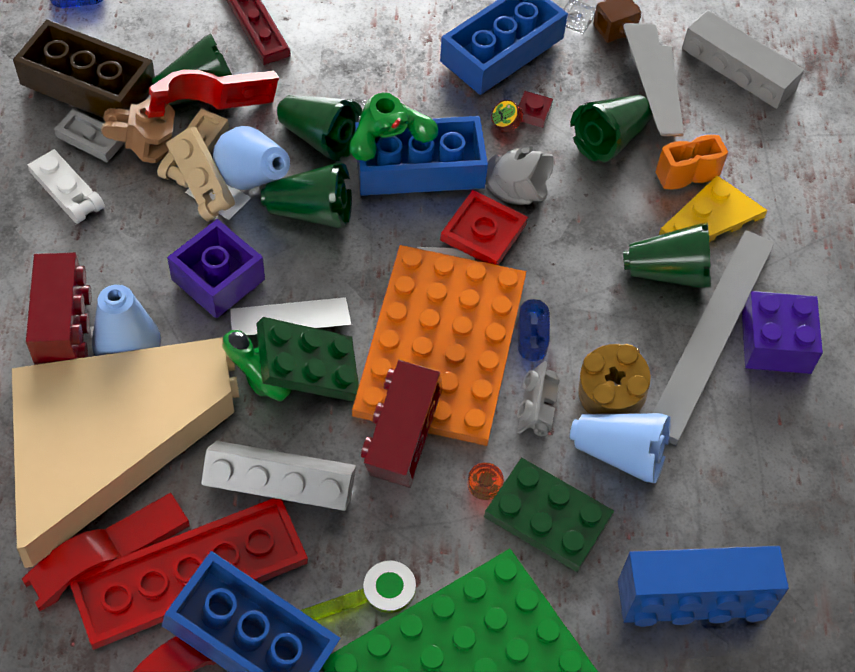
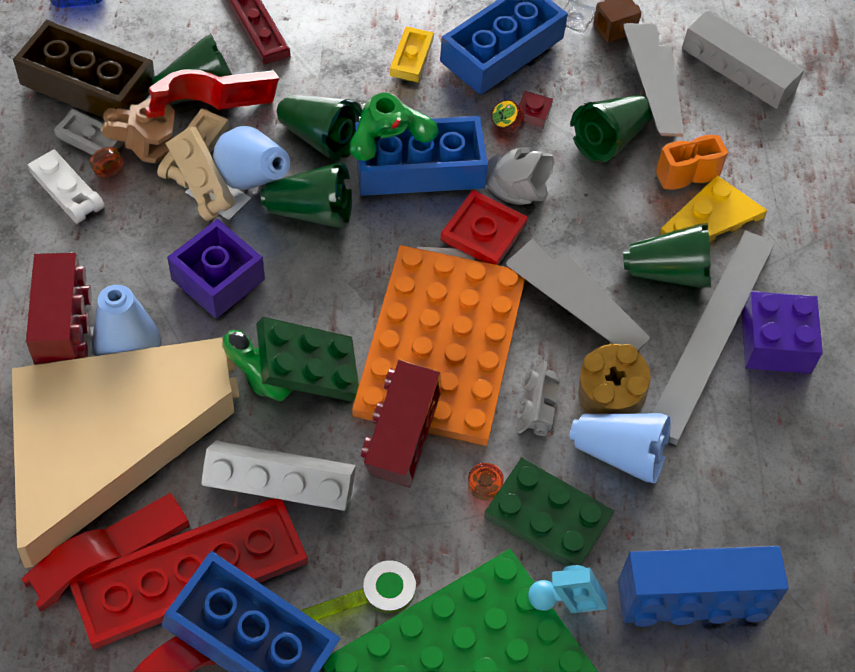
(106, 162): none -> clear red tile
(306, 313): white sticker -> none
(411, 54): none -> yellow plate
(540, 330): clear blue beam -> none
(573, 586): none -> medium azure plate
(577, 293): none -> light grey wedge

